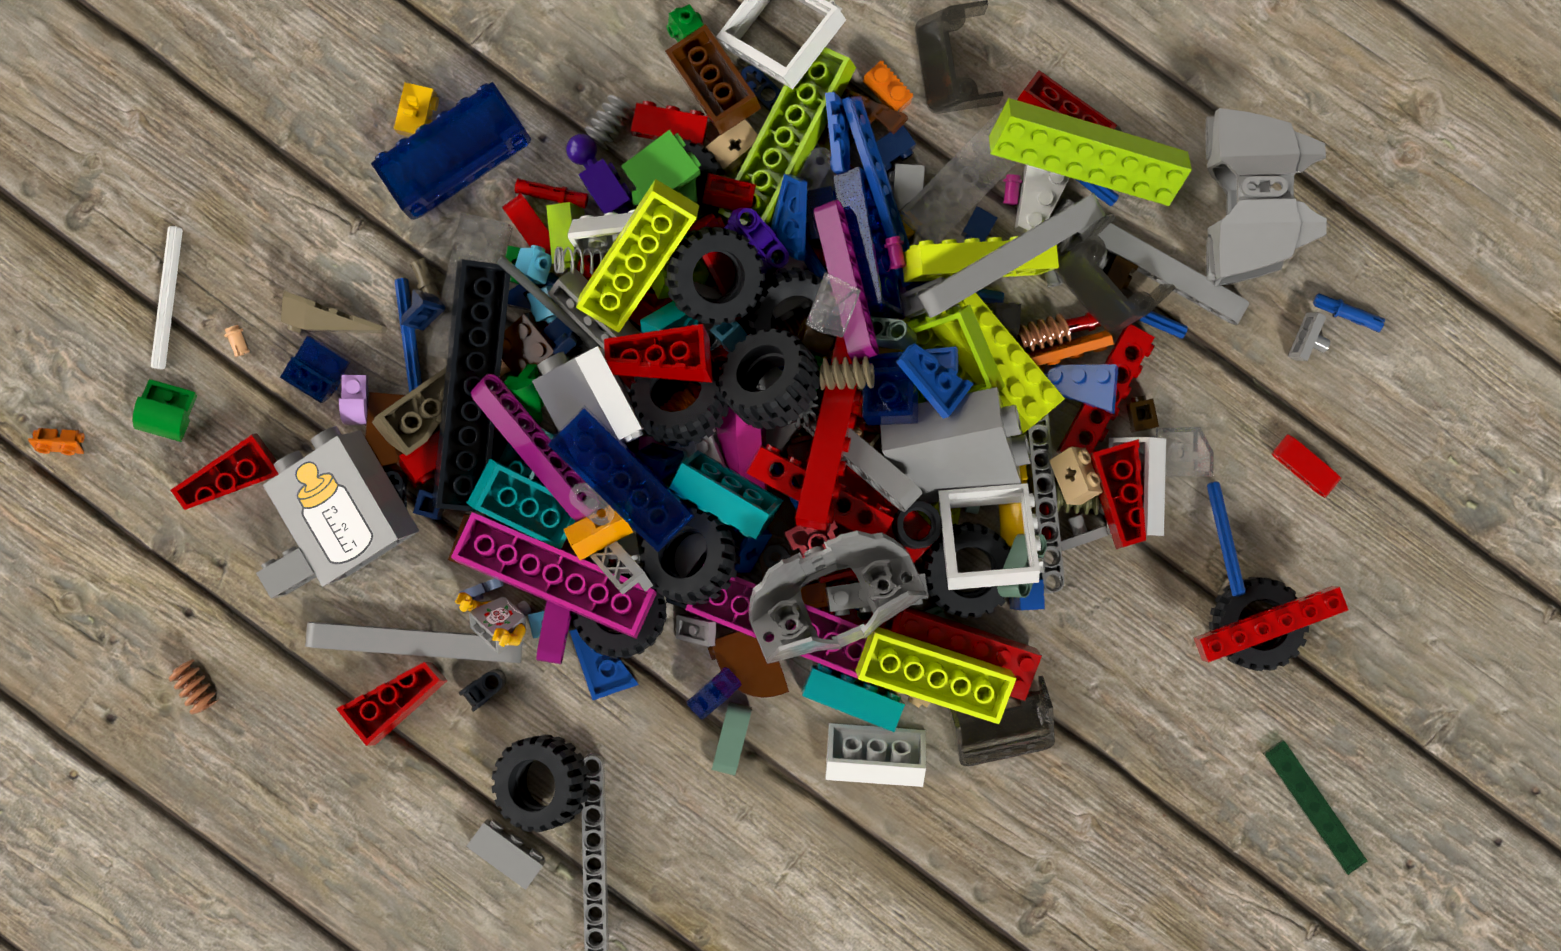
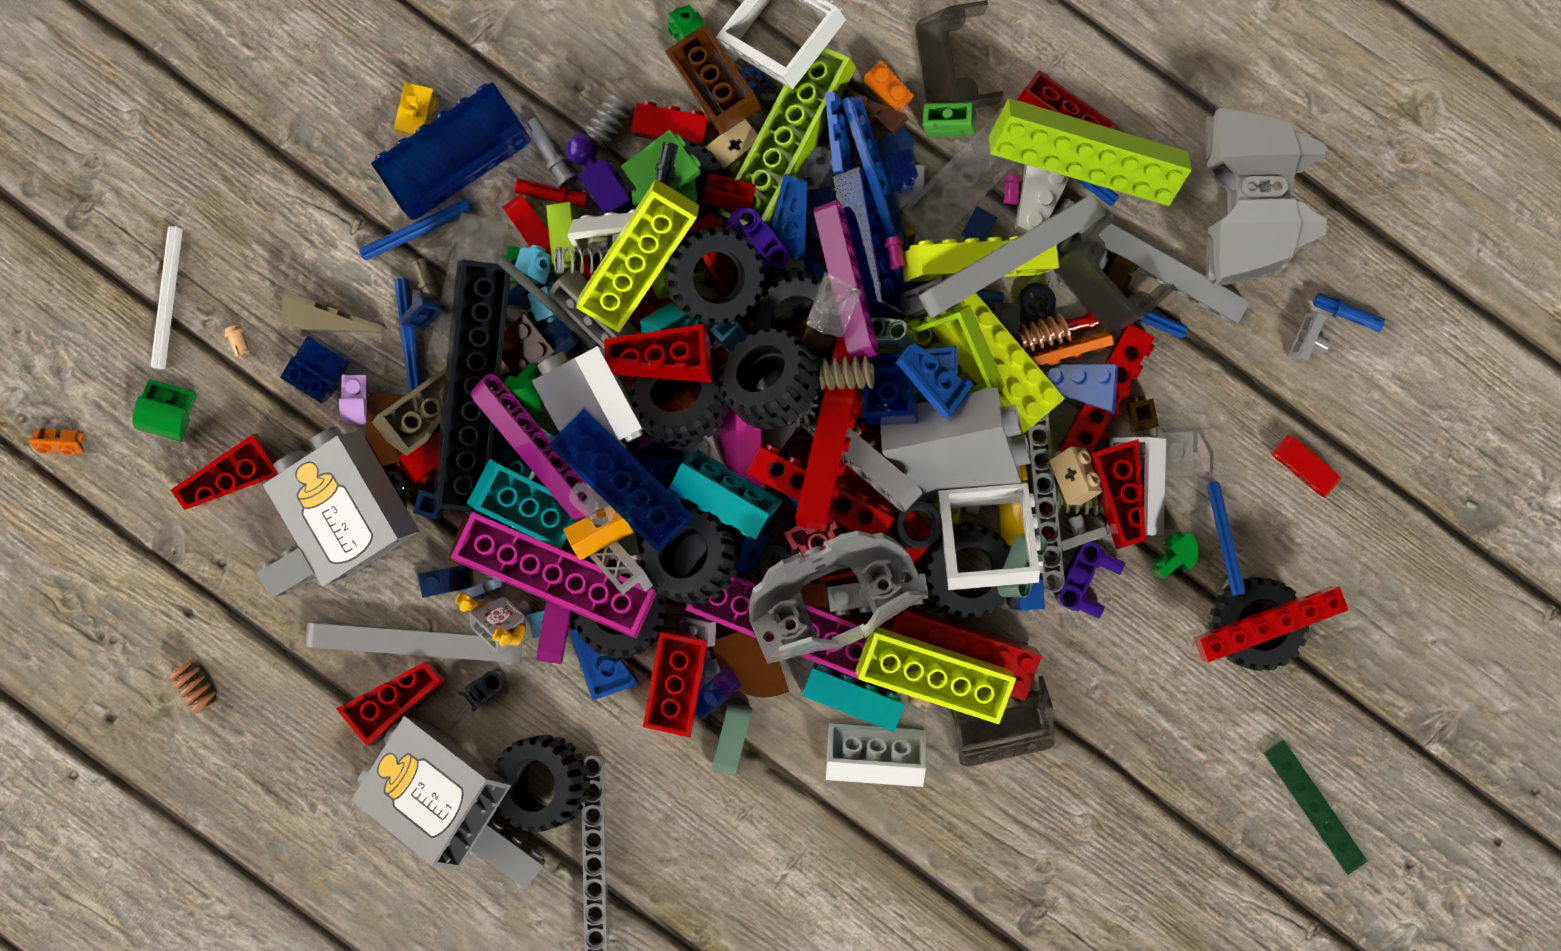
(414, 230): none -> blue axle
(430, 792): none -> light grey brick
(444, 581): none -> dark blue slope
(555, 161): none -> light grey pin
(665, 167): none -> black pin
(675, 682): none -> red slope
(901, 171): none -> clear blue brick
(949, 119): none -> bright green brick
(1047, 305): none -> black gear
(1080, 574): none -> dark purple piece
(1181, 553): none -> green brick

